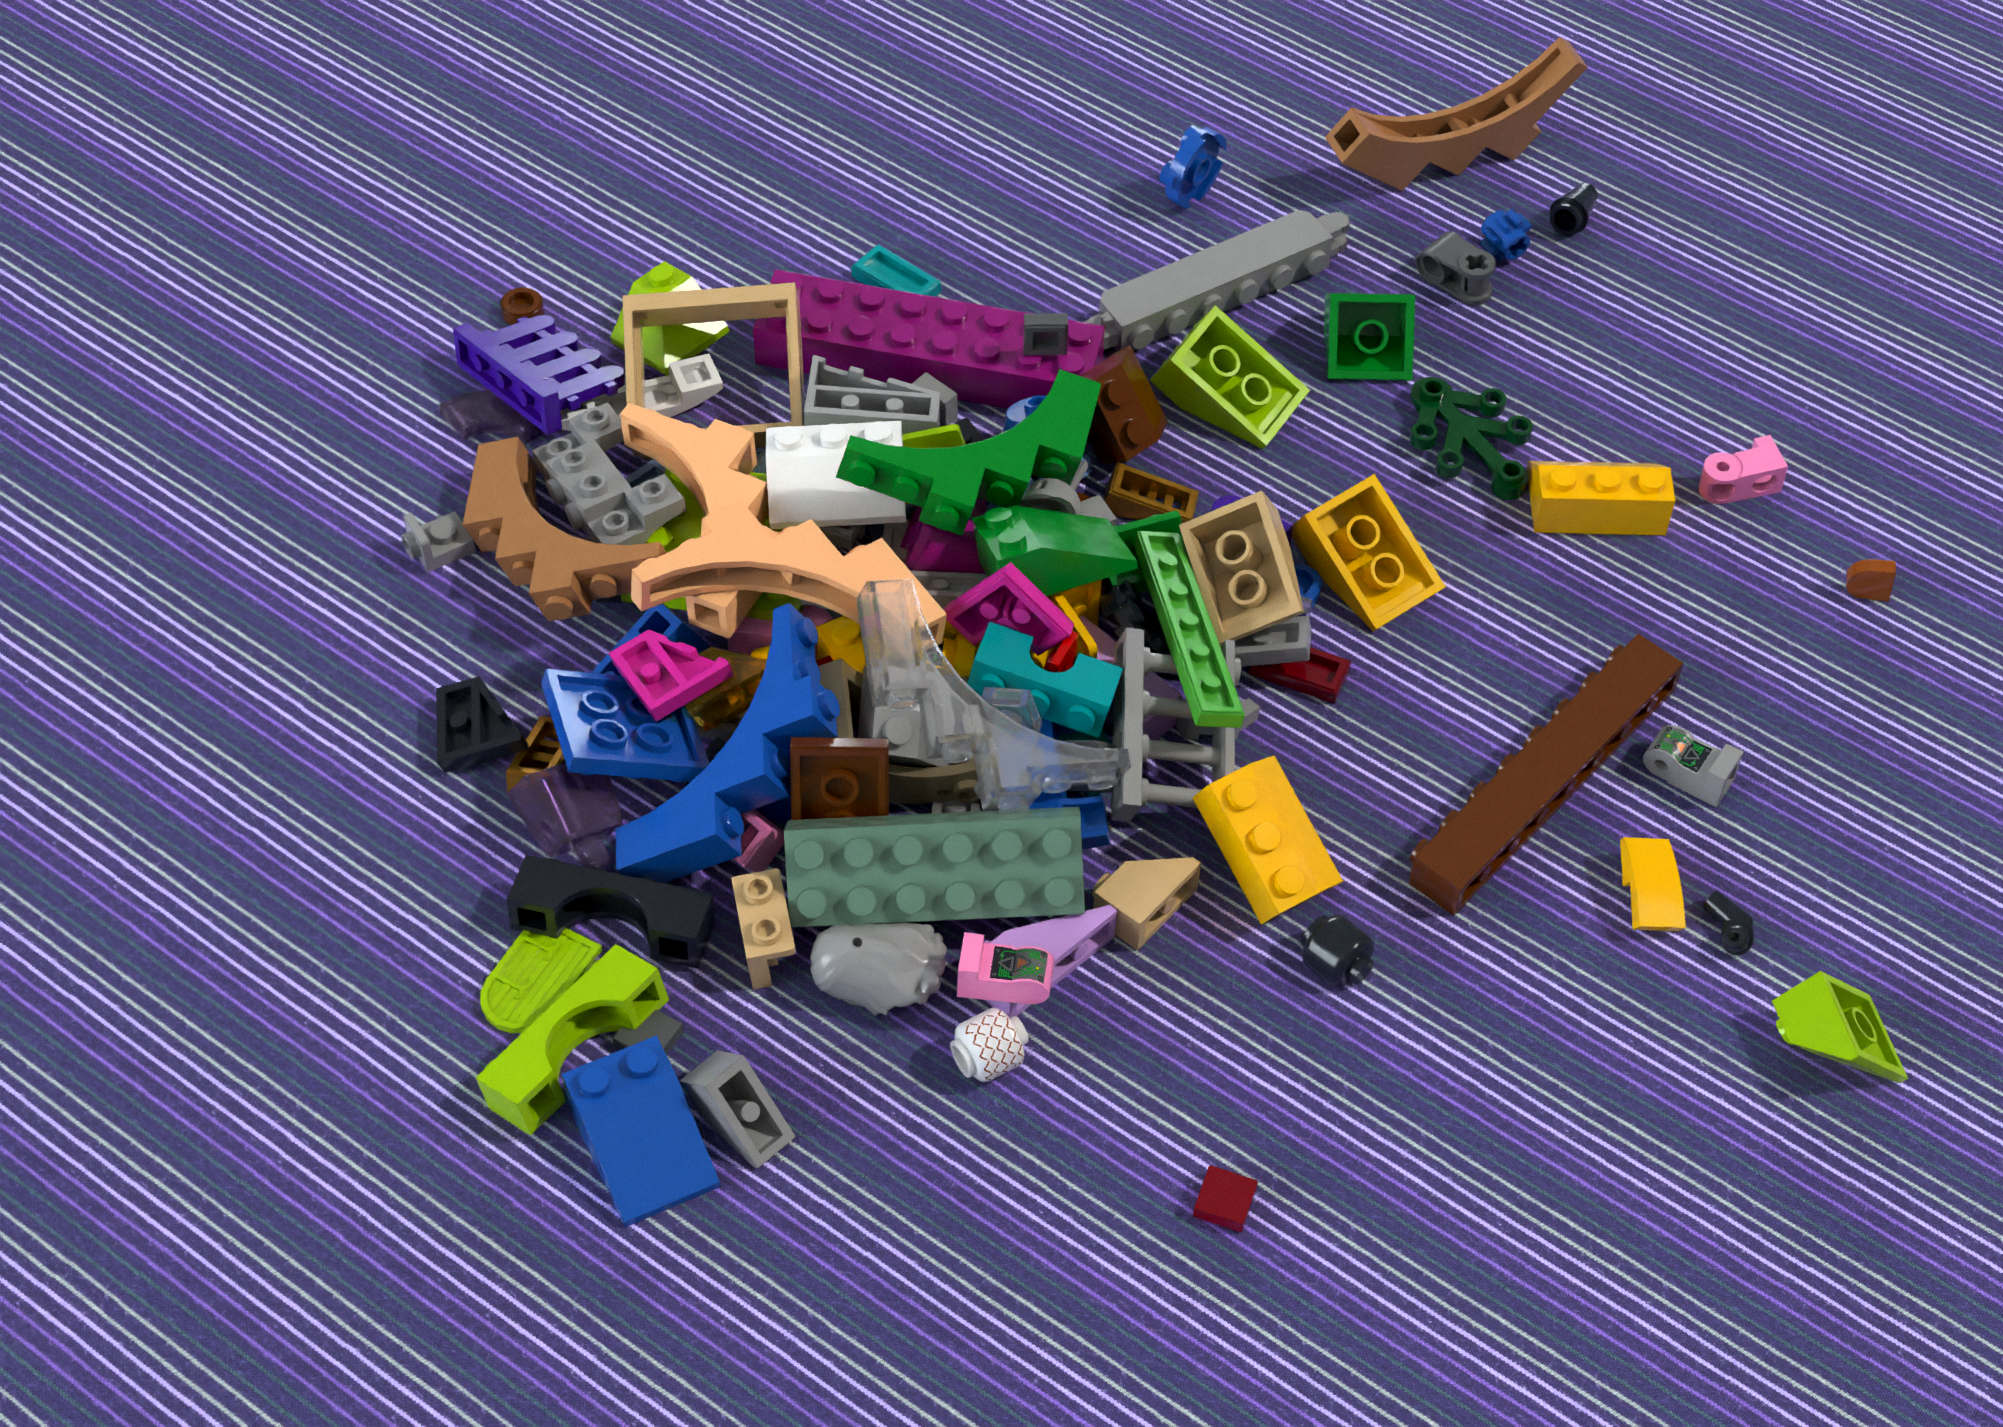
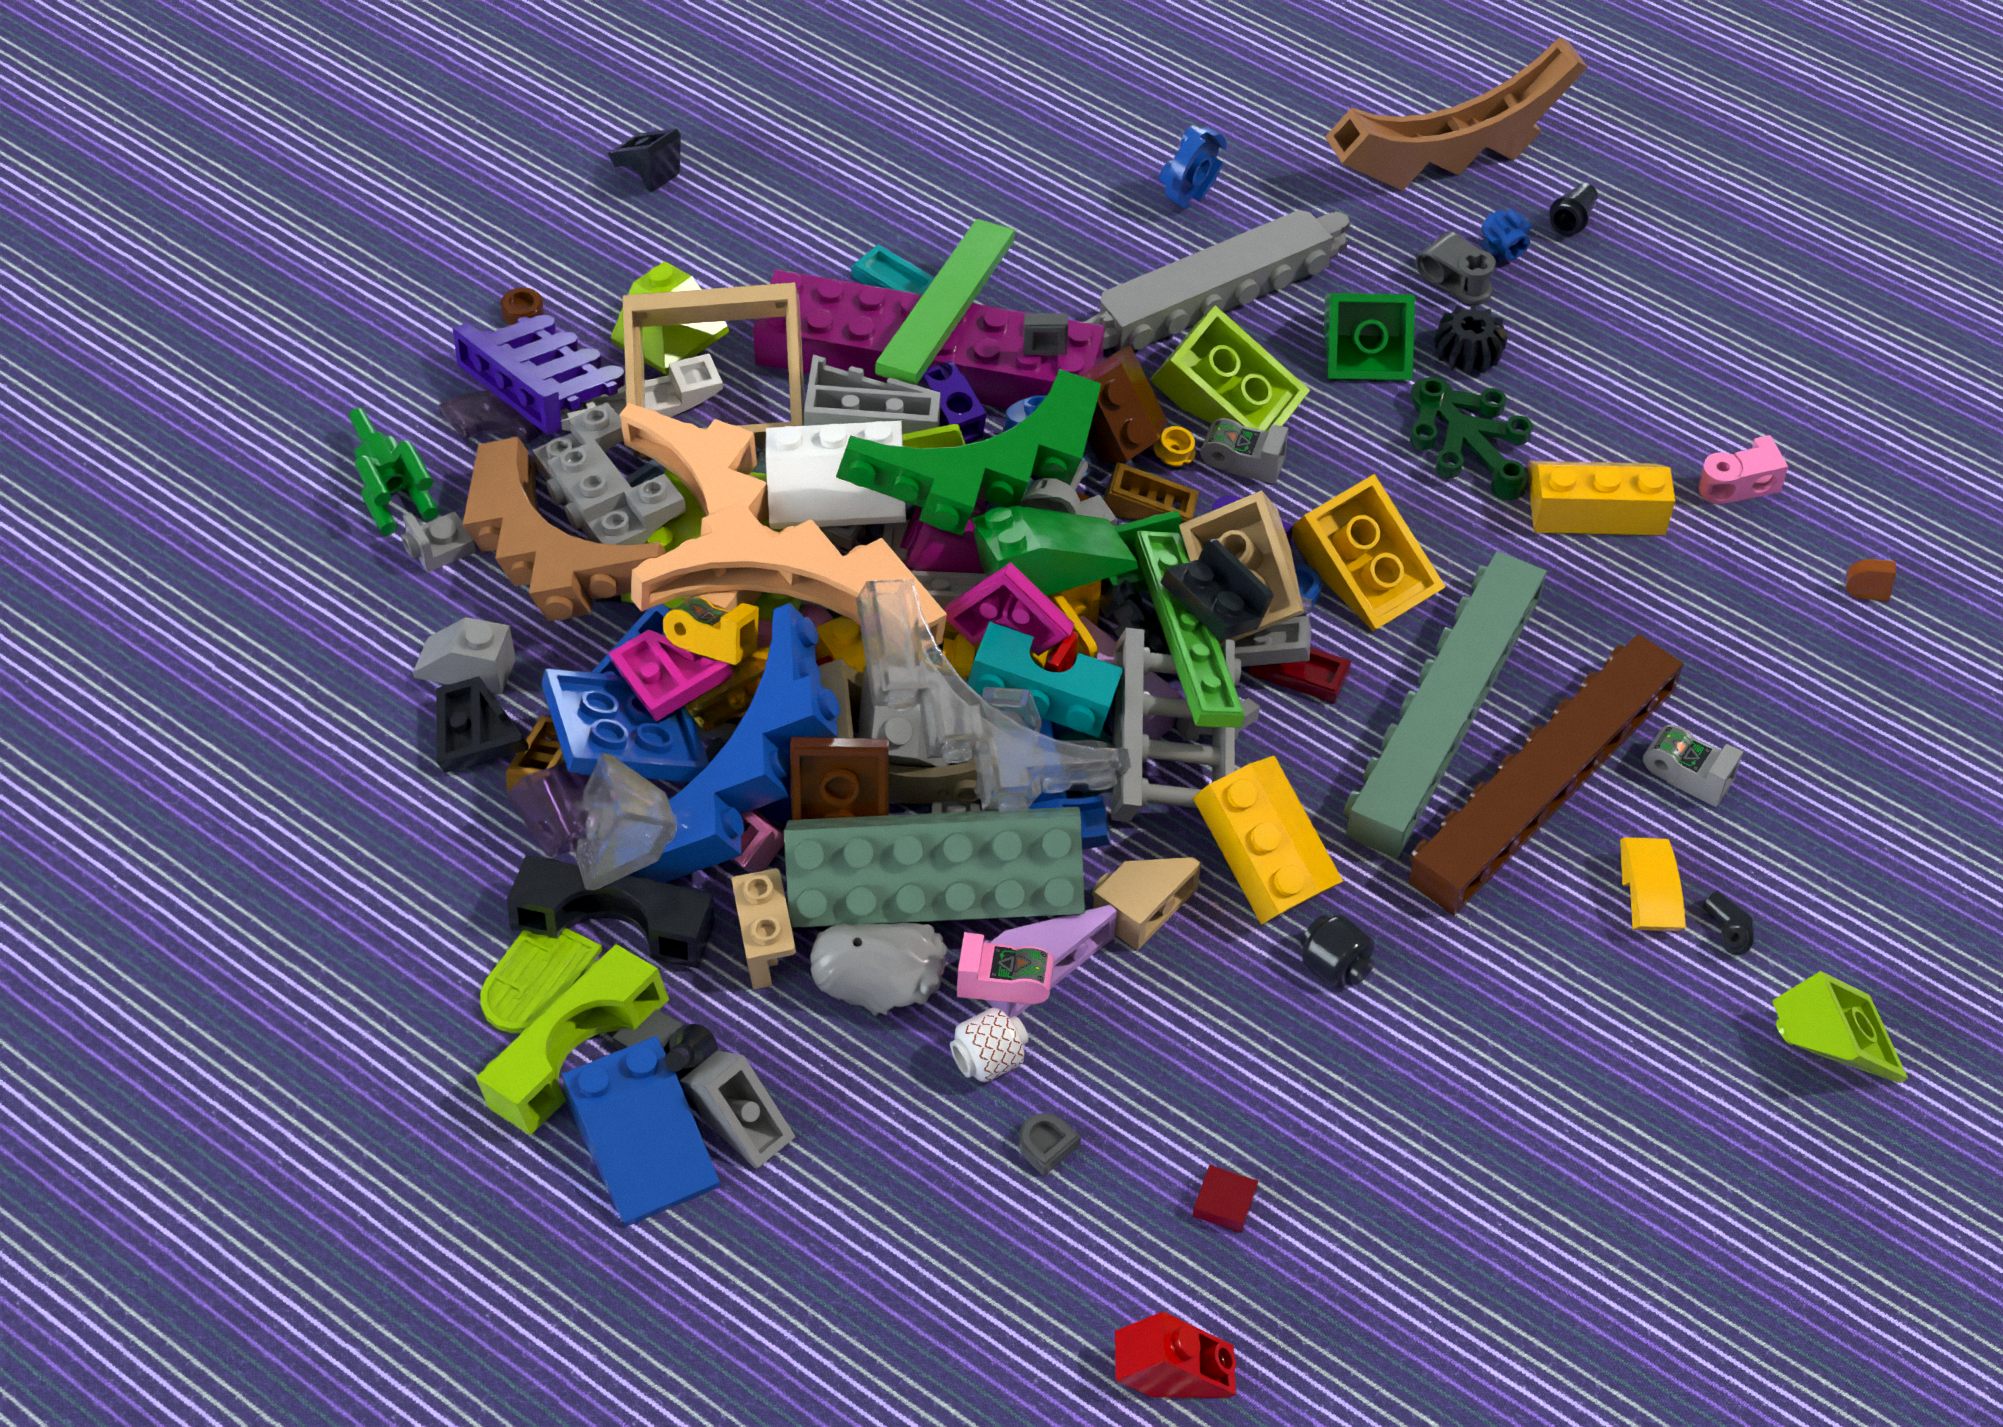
(388, 469): none -> green plant
(468, 651): none -> light grey slope
(625, 824): none -> clear slope
(652, 154): none -> black slope
(690, 1047): none -> black cone
(712, 630): none -> yellow leg
(945, 302): none -> bright green tile
(957, 400): none -> dark purple leg
(1047, 1141): none -> dark grey tile
(1174, 1359): none -> red slope
(1175, 446): none -> yellow plate
(1219, 591): none -> black bracket
(1245, 449): none -> light grey leg
(1444, 705): none -> sand green brick
(1470, 339): none -> black gear

